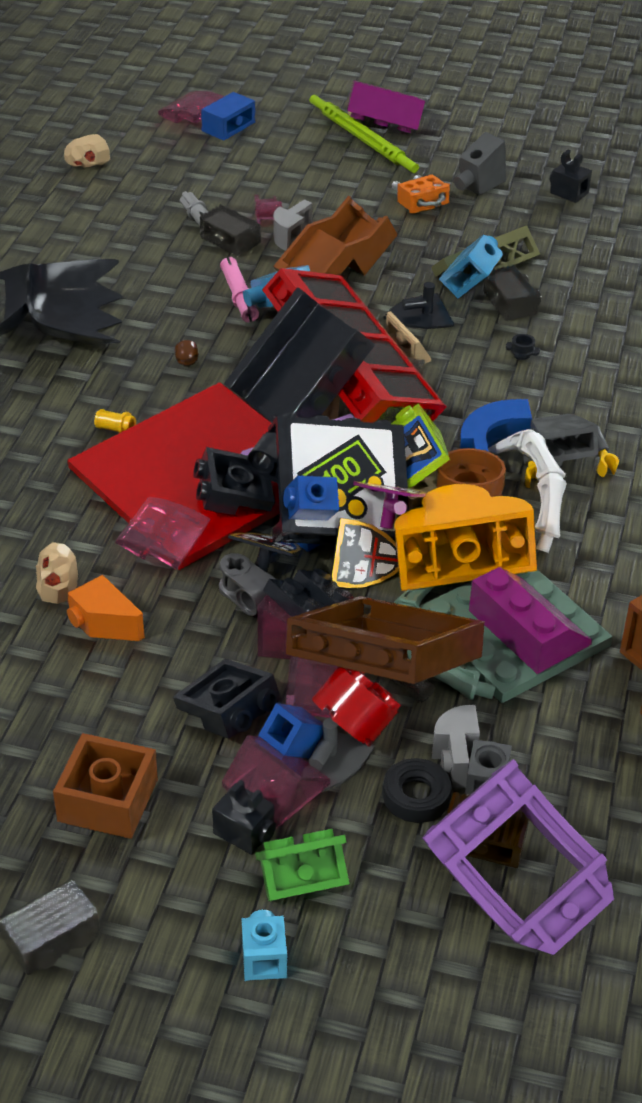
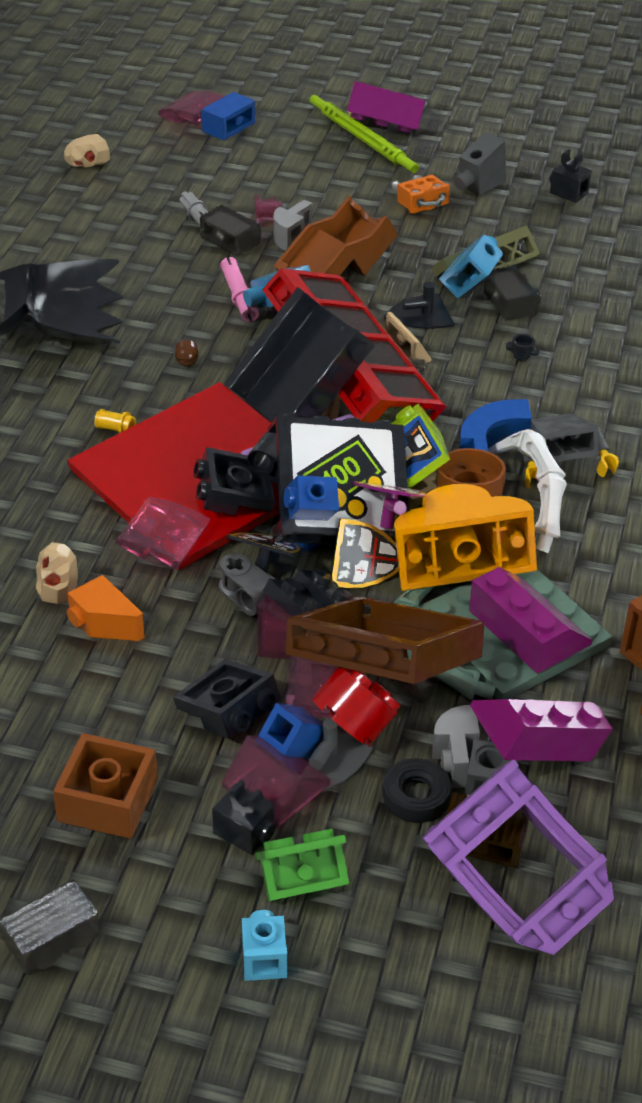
(543, 728): none -> magenta slope

